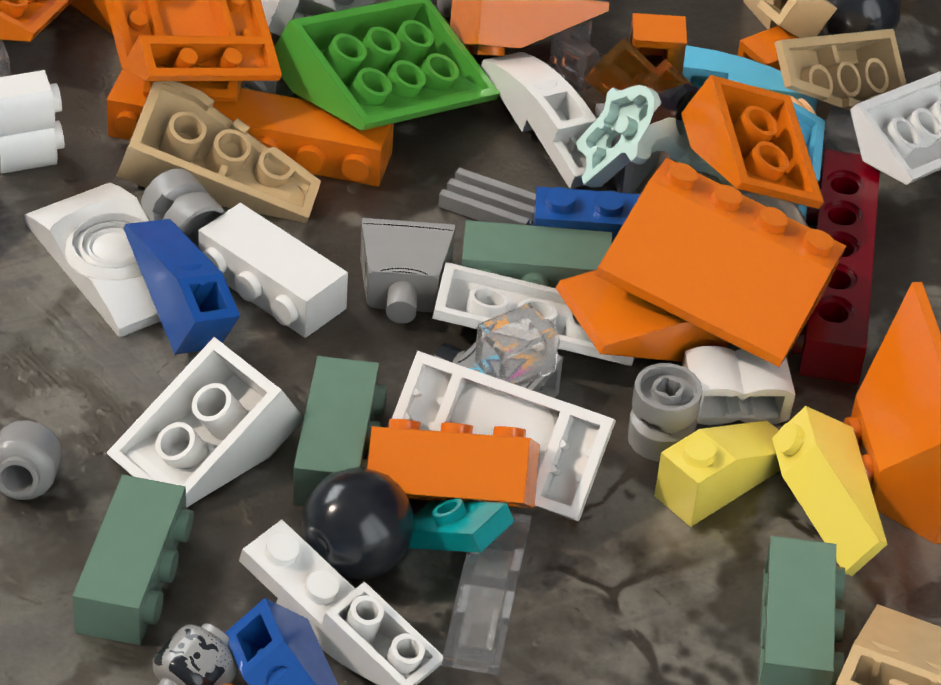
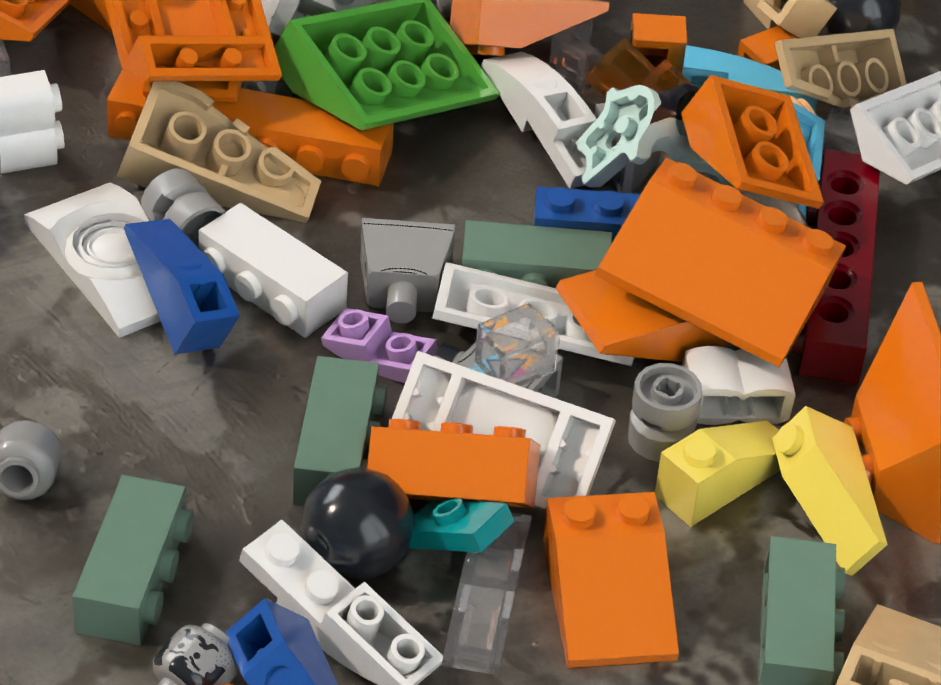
(208, 425): white slope -> none
(370, 338): none -> lavender slope
(487, 199): light grey tile -> none
(610, 579): none -> orange slope

